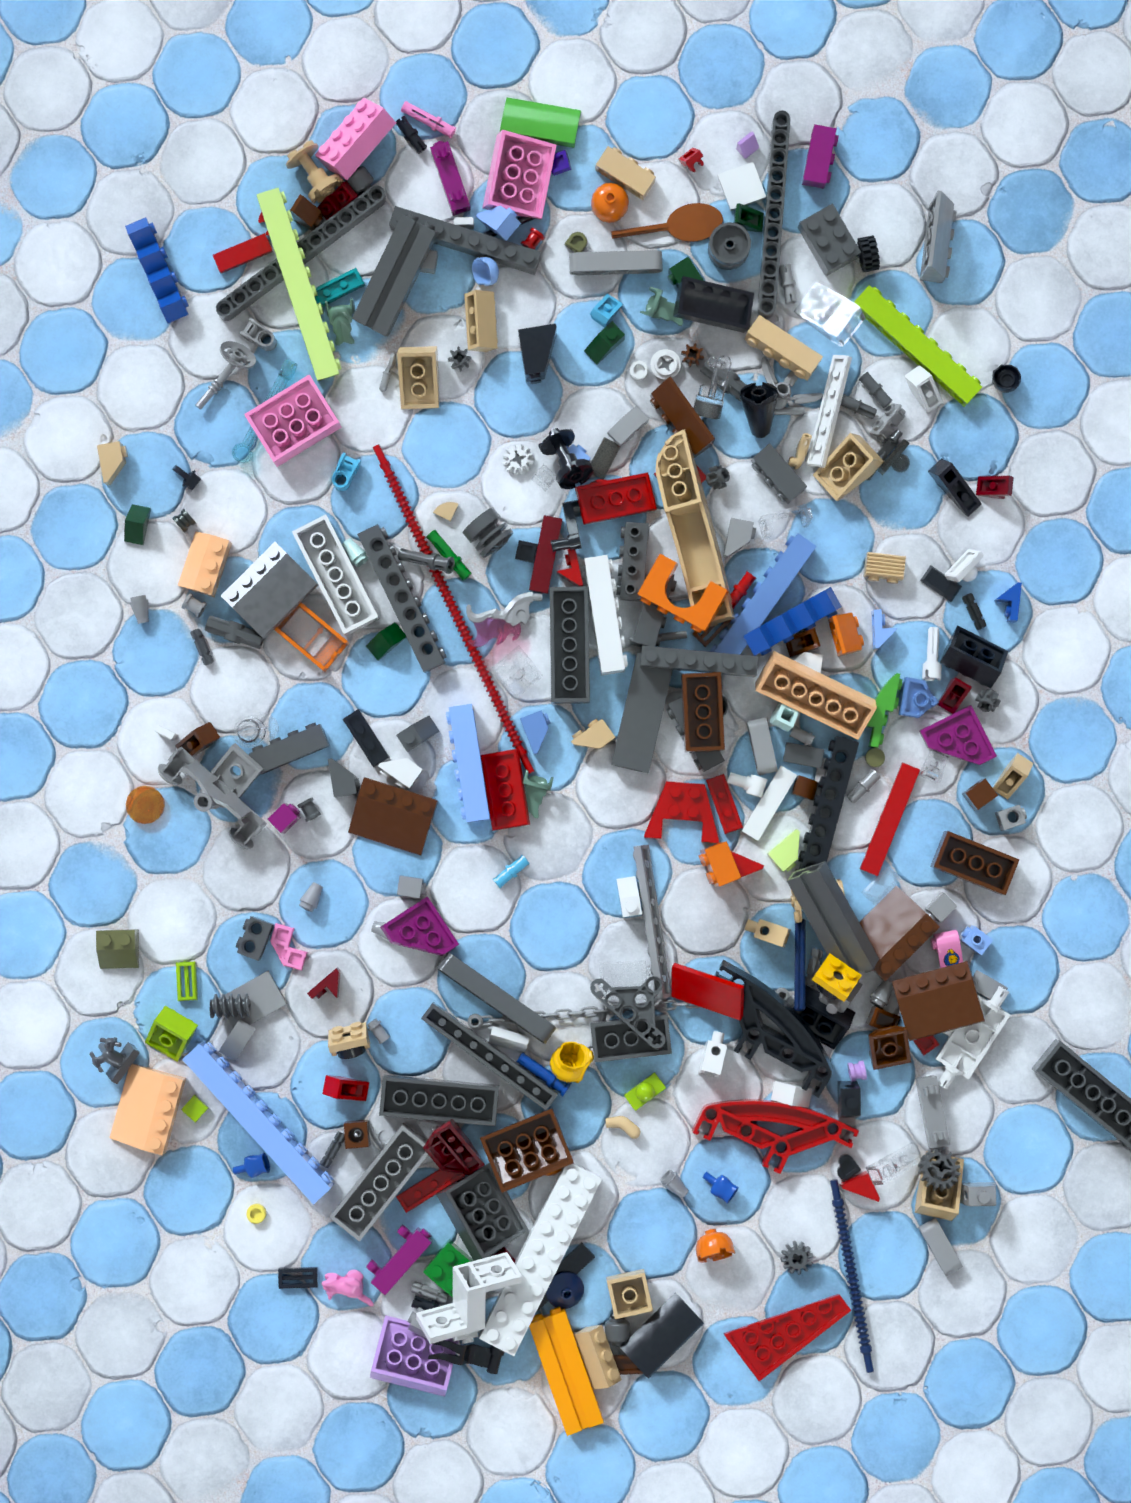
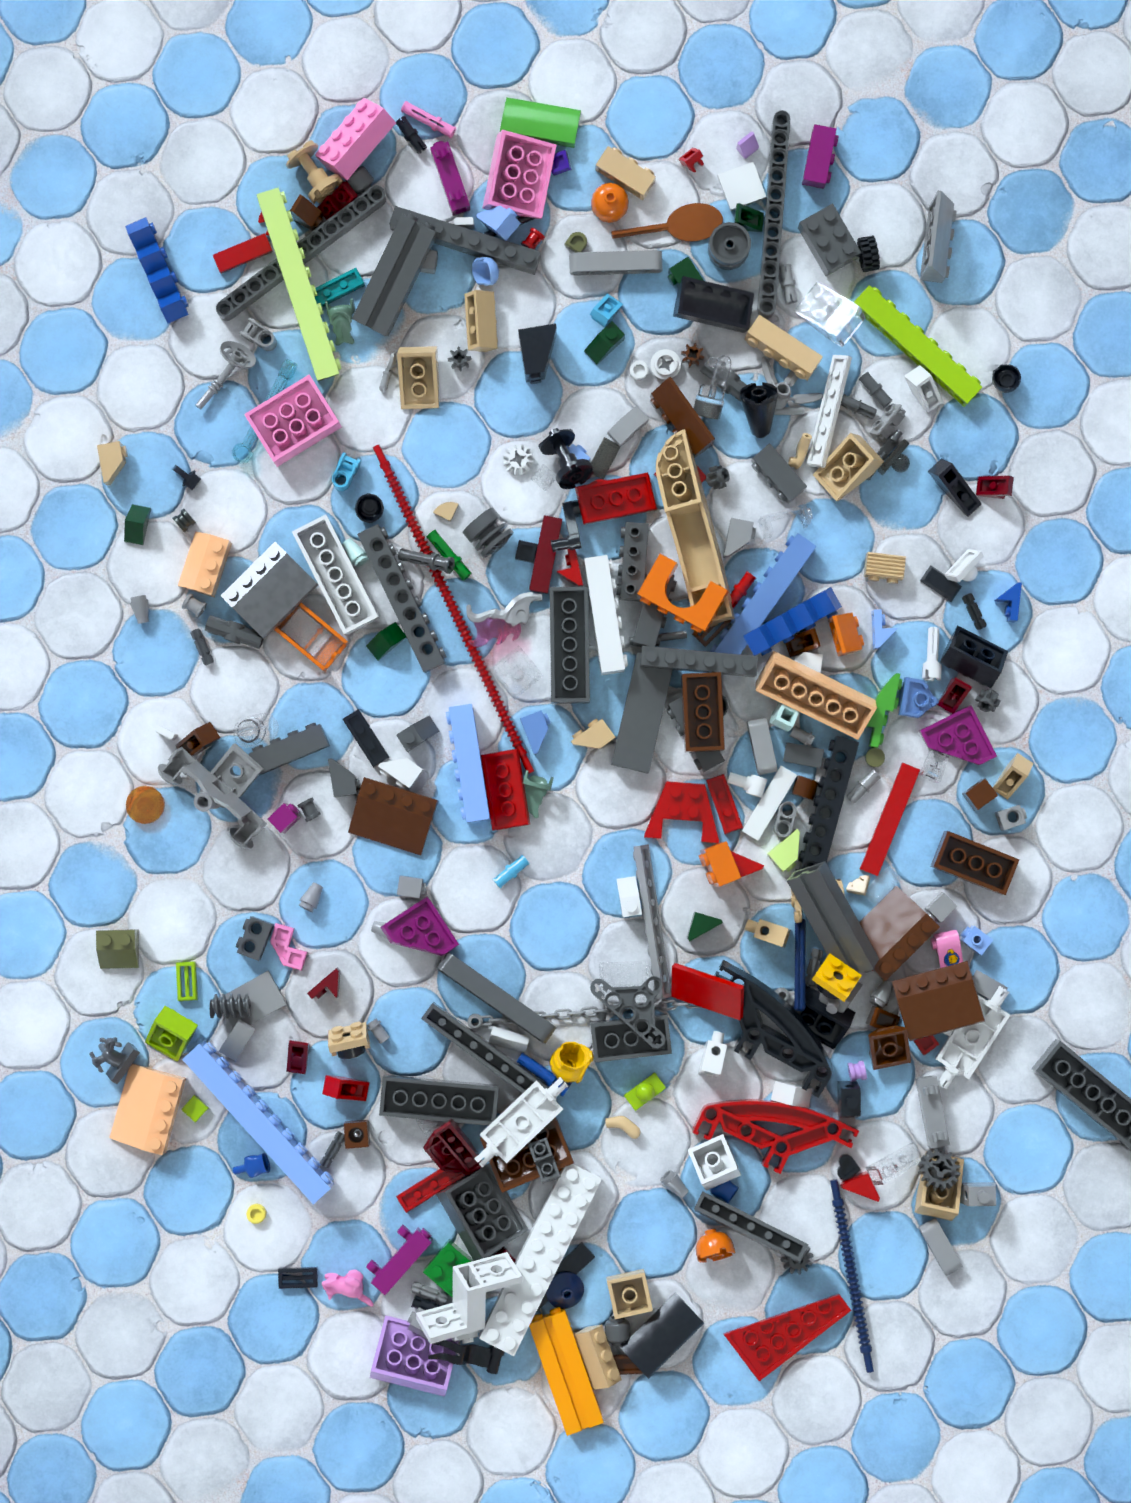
(297, 1057): none -> dark red slope
(369, 508): none -> black hair
(380, 1182): light grey brick -> none
(521, 1121): none -> white plate
(544, 1160): none -> dark grey slope
(659, 307): sand green hair -> none
(701, 924): none -> dark green slope
(714, 1162): none -> white brick
(751, 1227): none -> dark grey brick
(787, 820): none -> light grey beam
(859, 885): none -> tile

